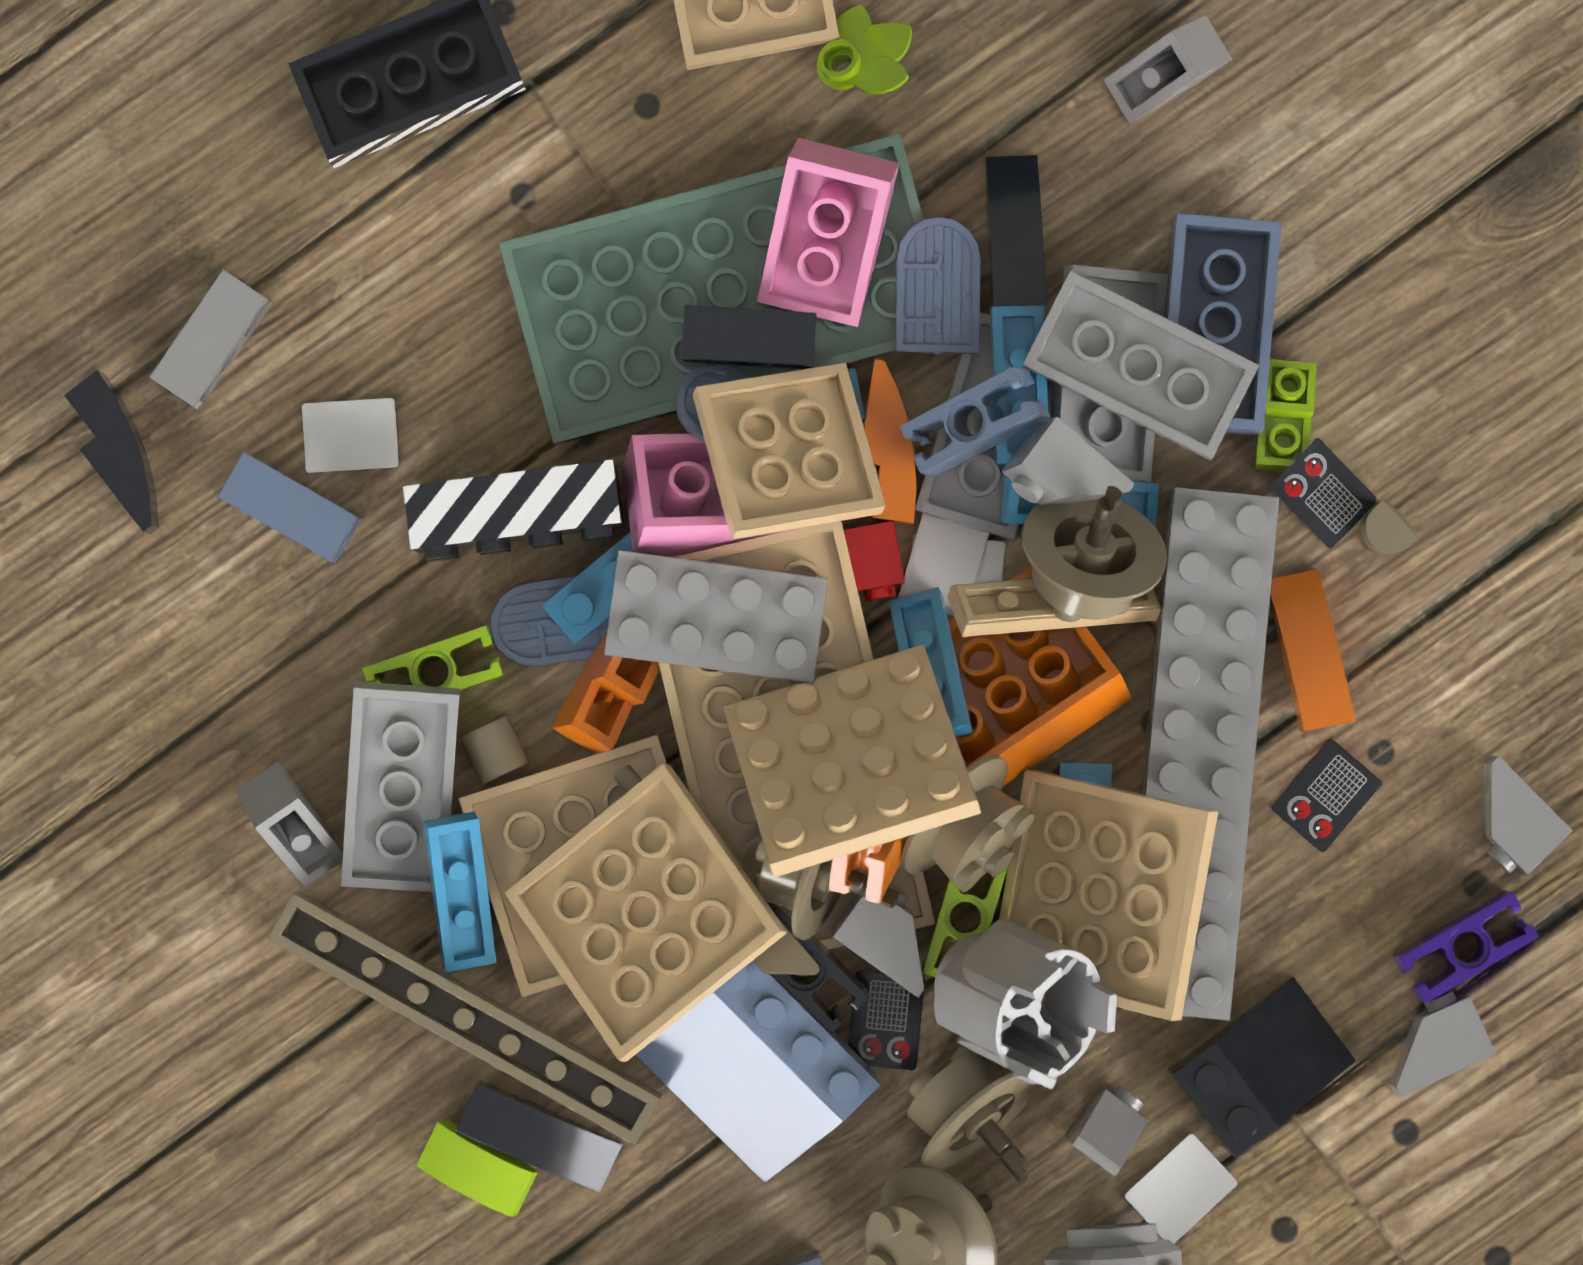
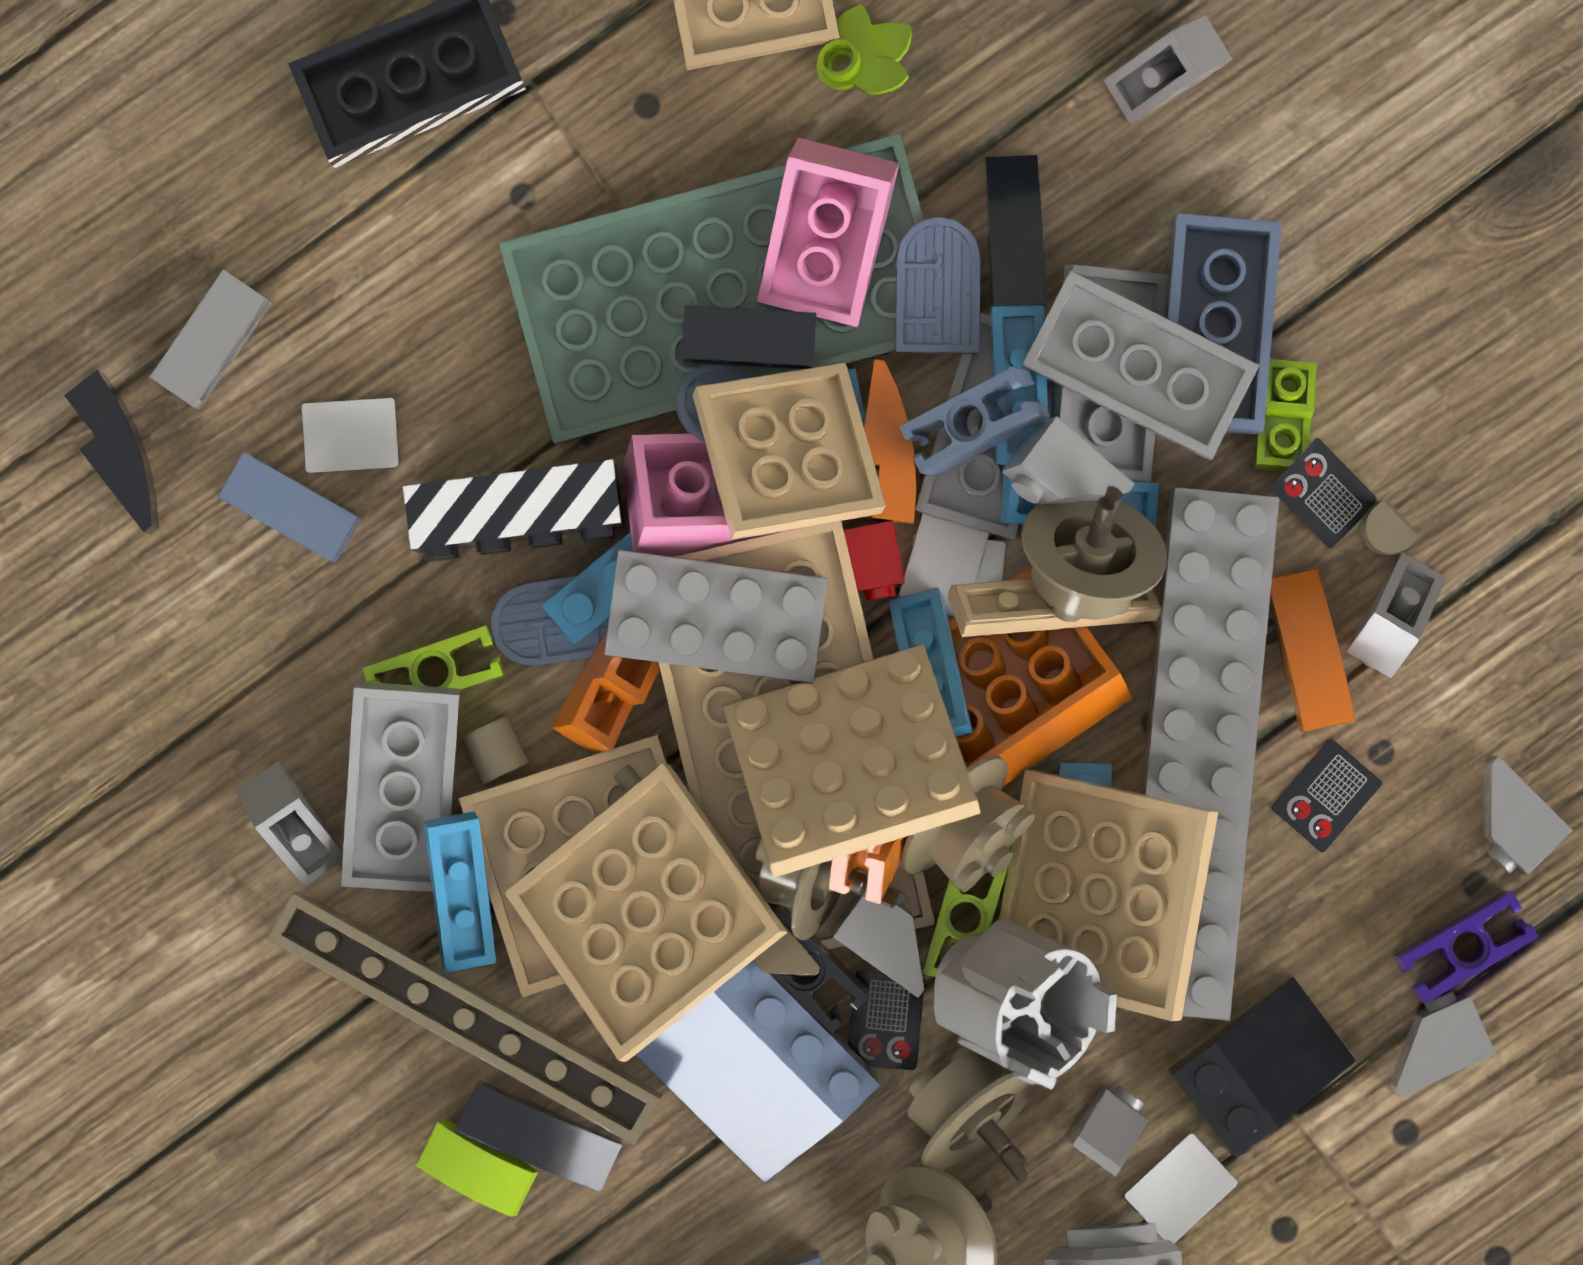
(1397, 615): none -> light grey slope

